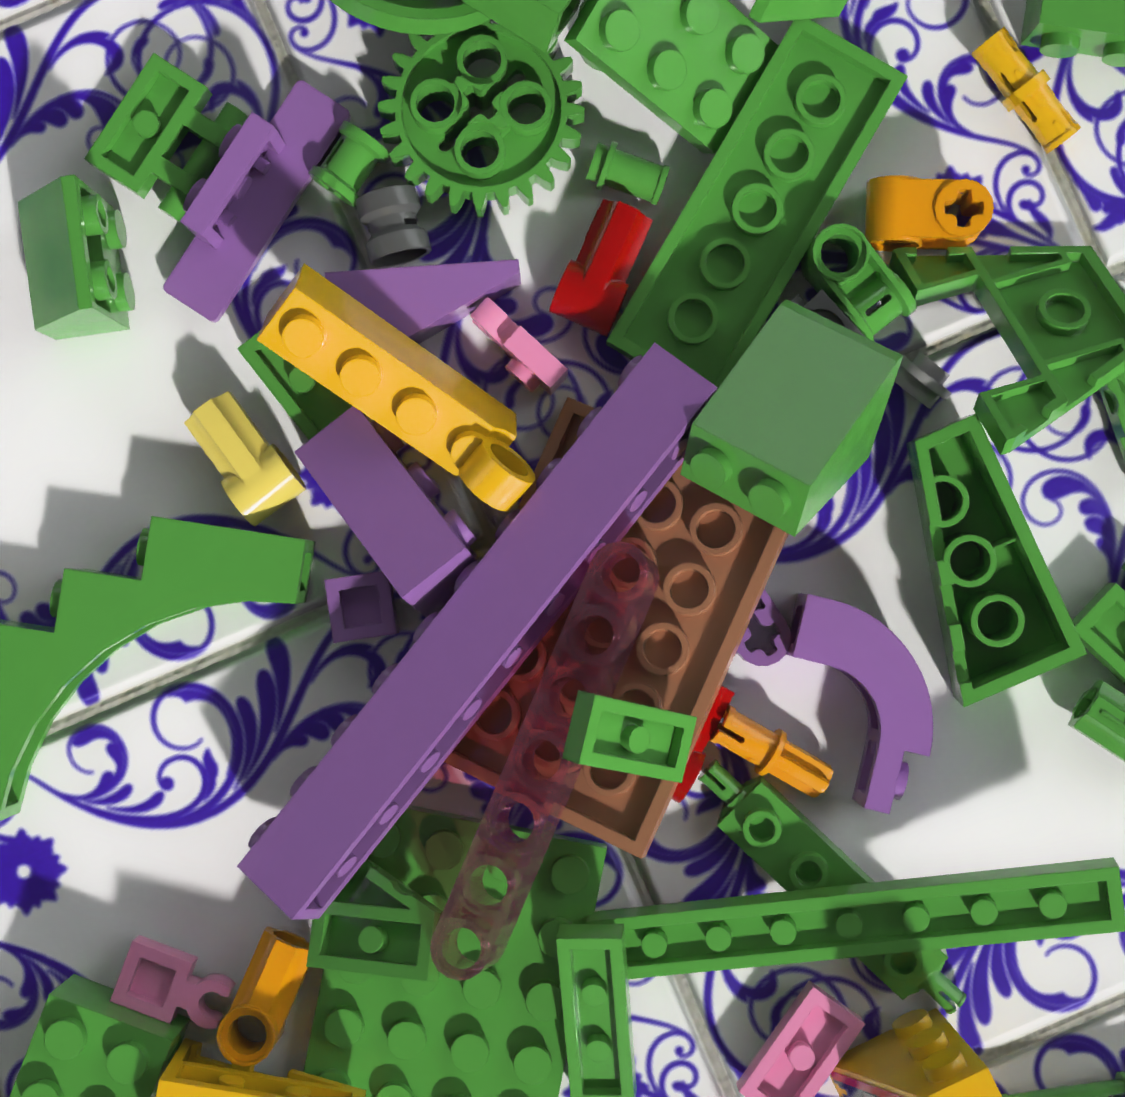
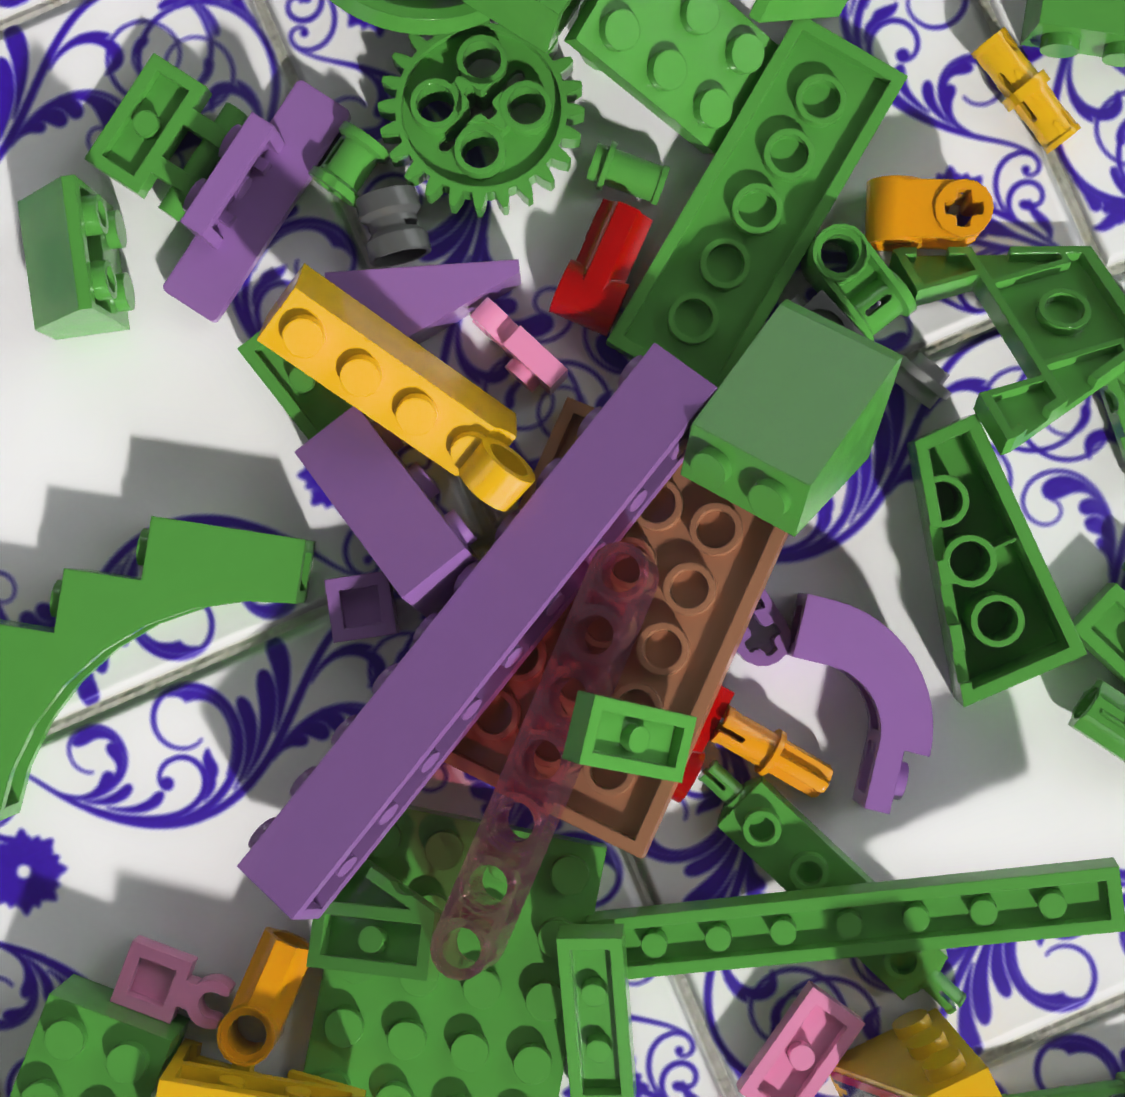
(254, 472): light yellow piece -> none

